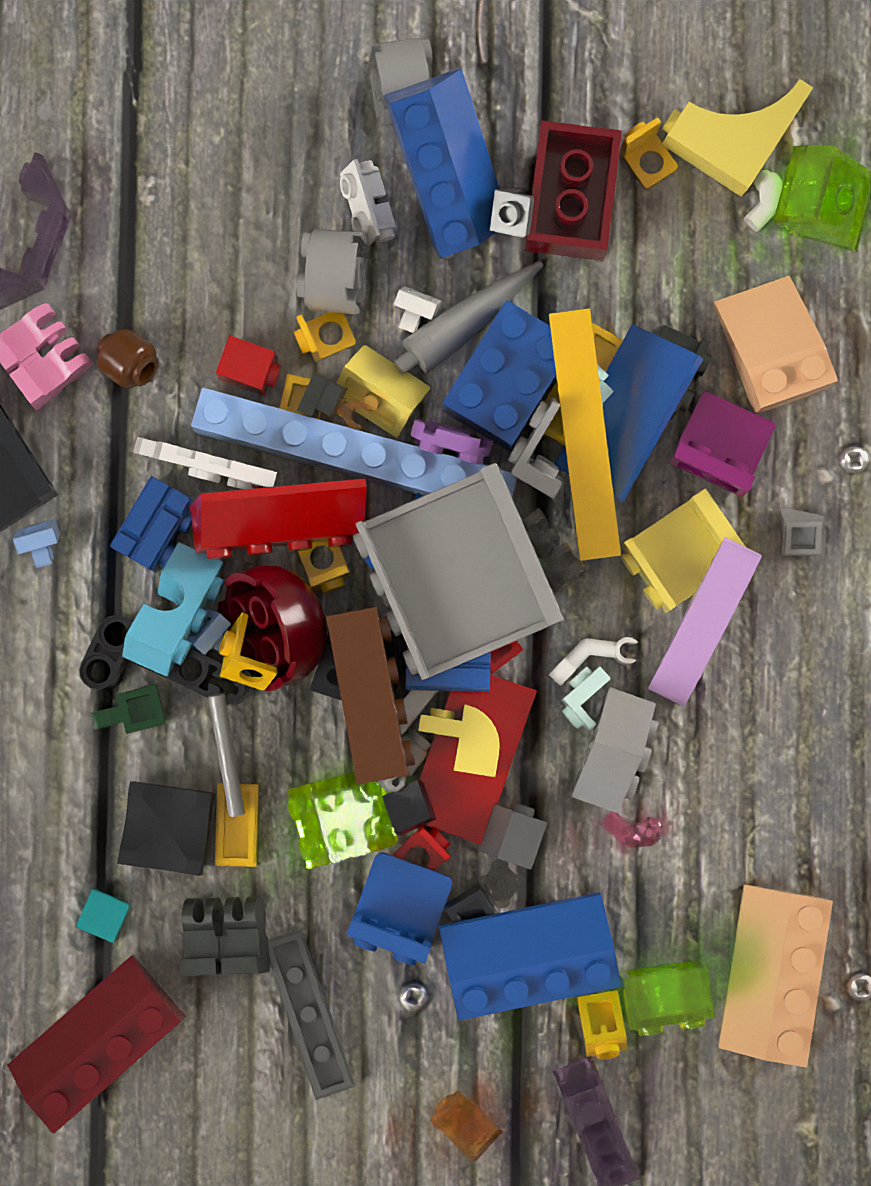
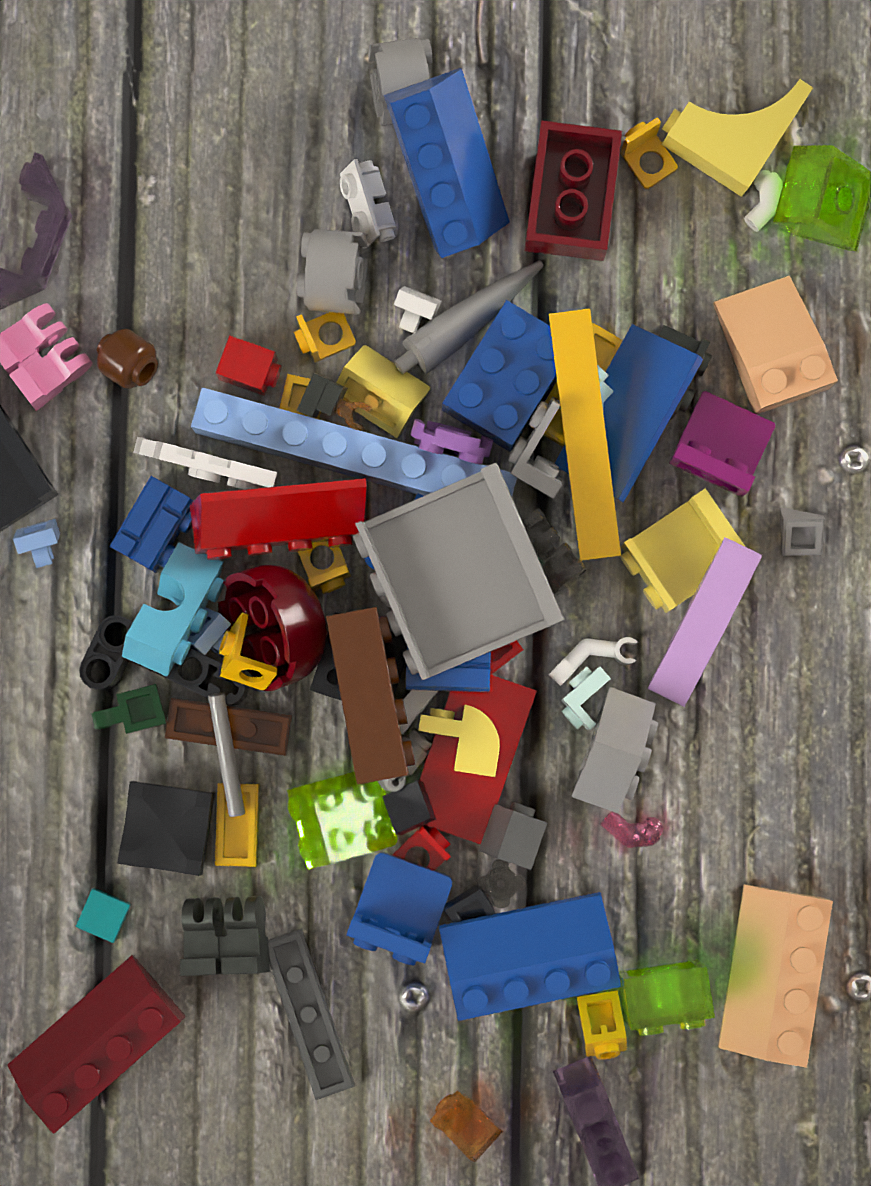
(249, 728): none -> reddish brown tile
(512, 211): bracket -> none

